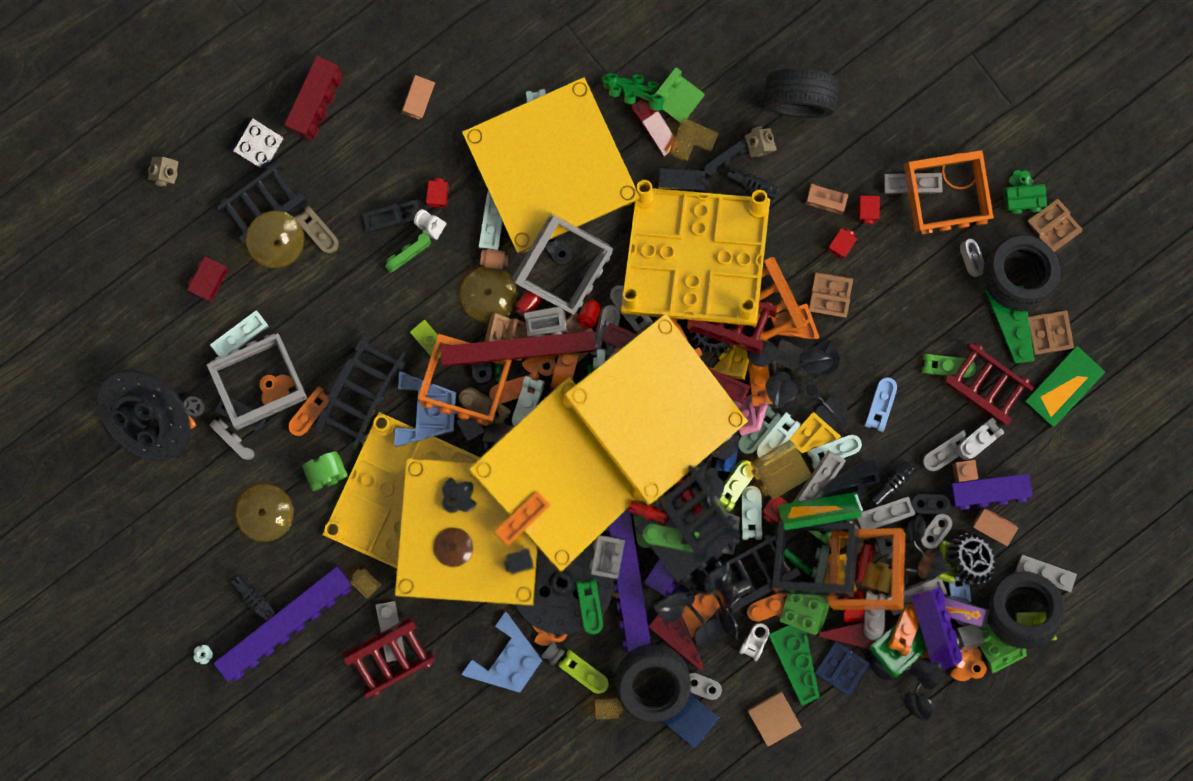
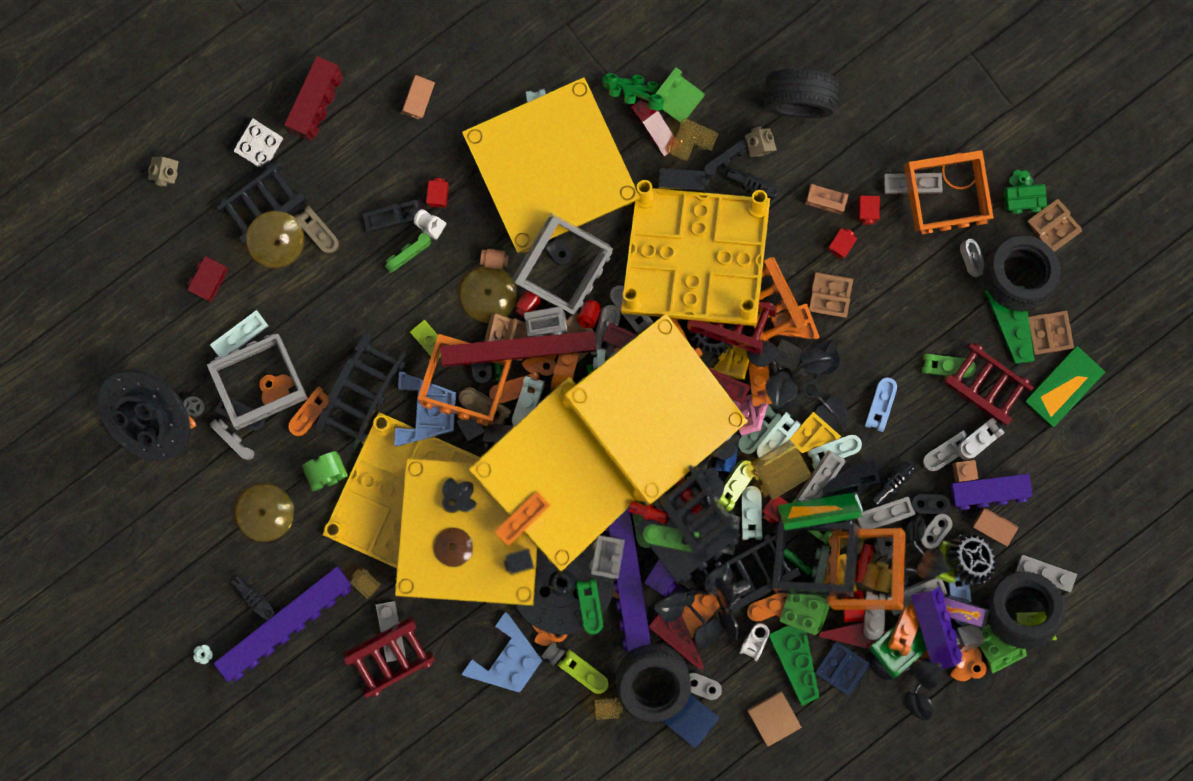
(491, 226): light aqua plate -> none

